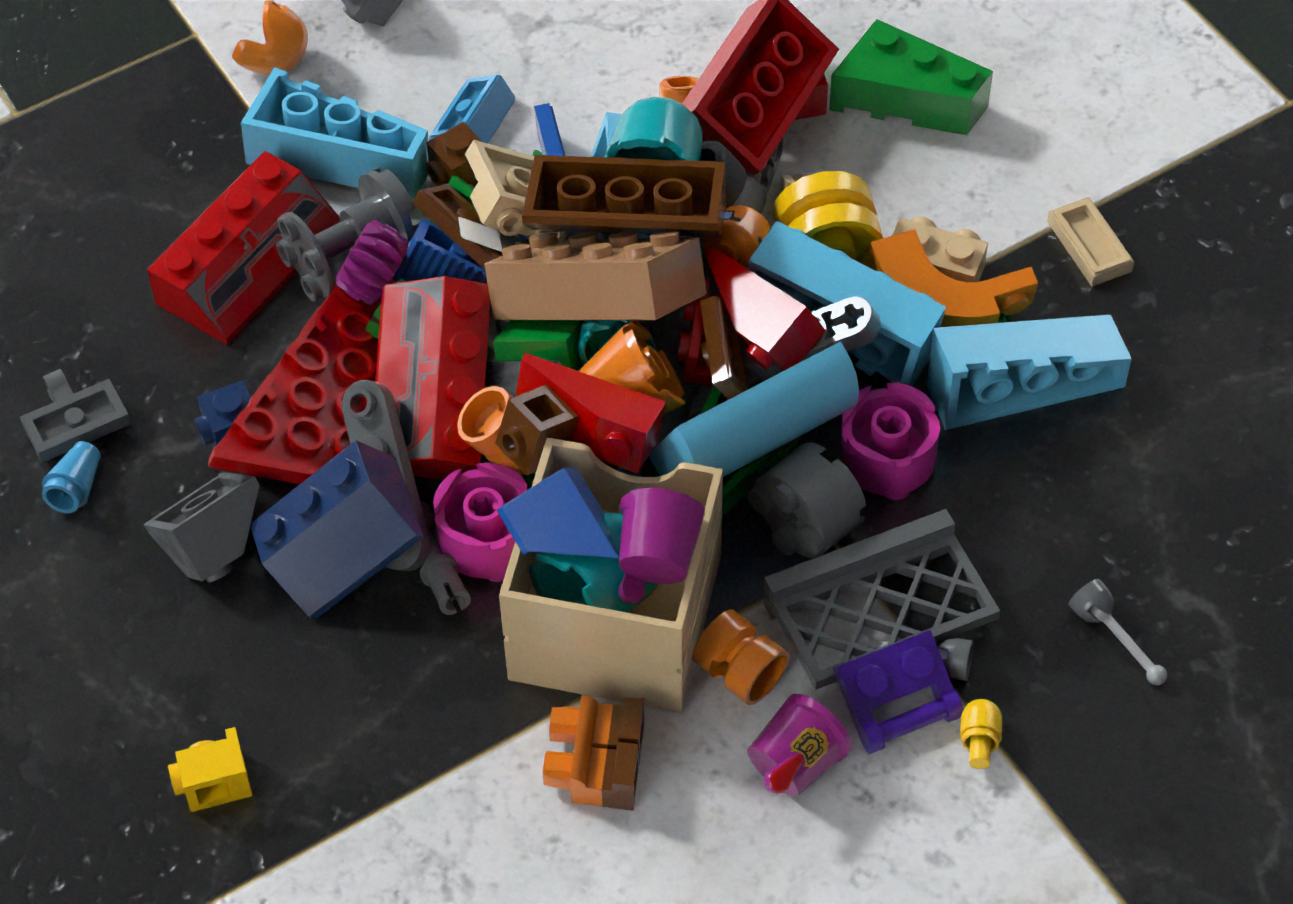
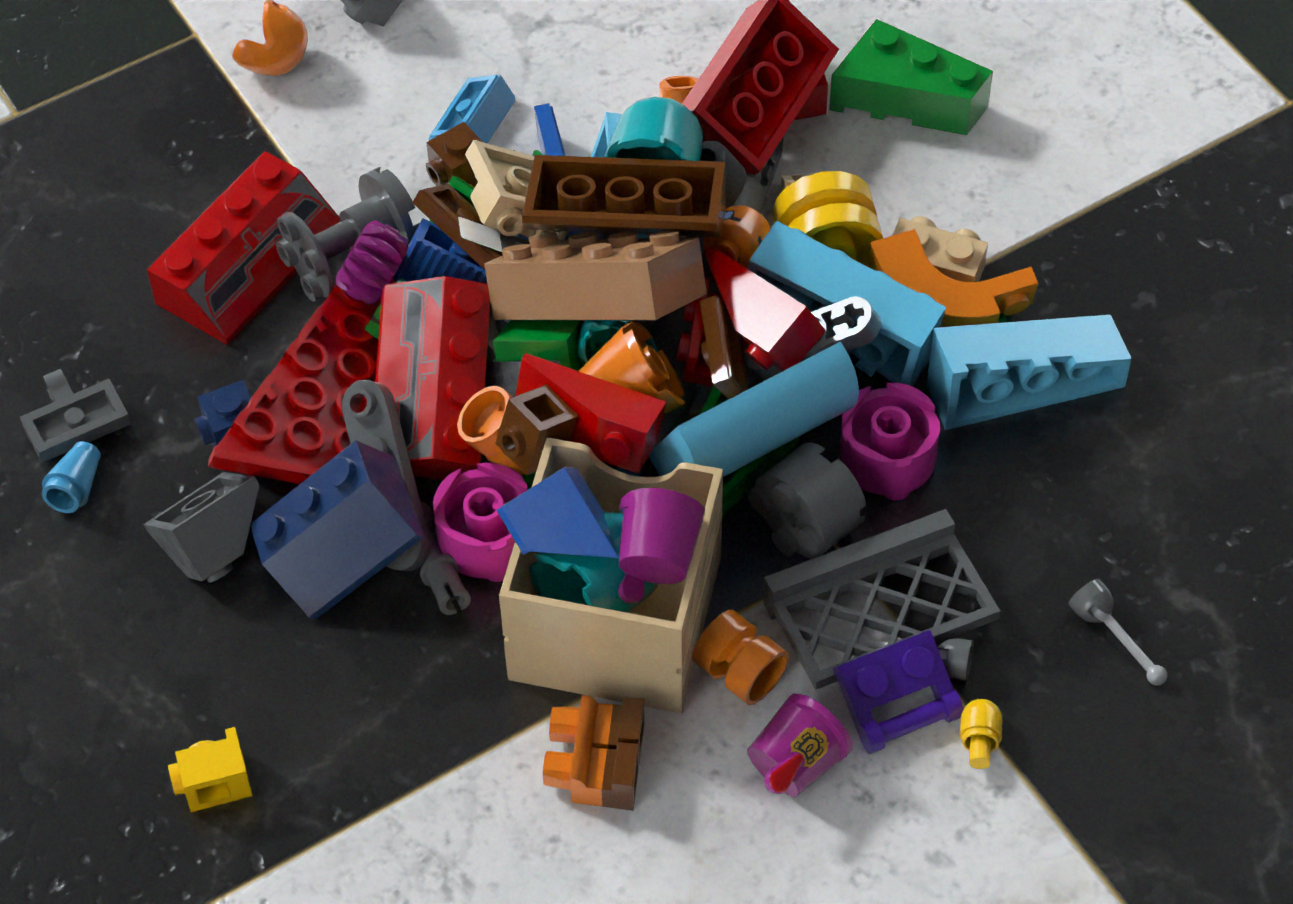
(331, 136): medium azure wedge -> none
(1090, 241): tan tile -> none

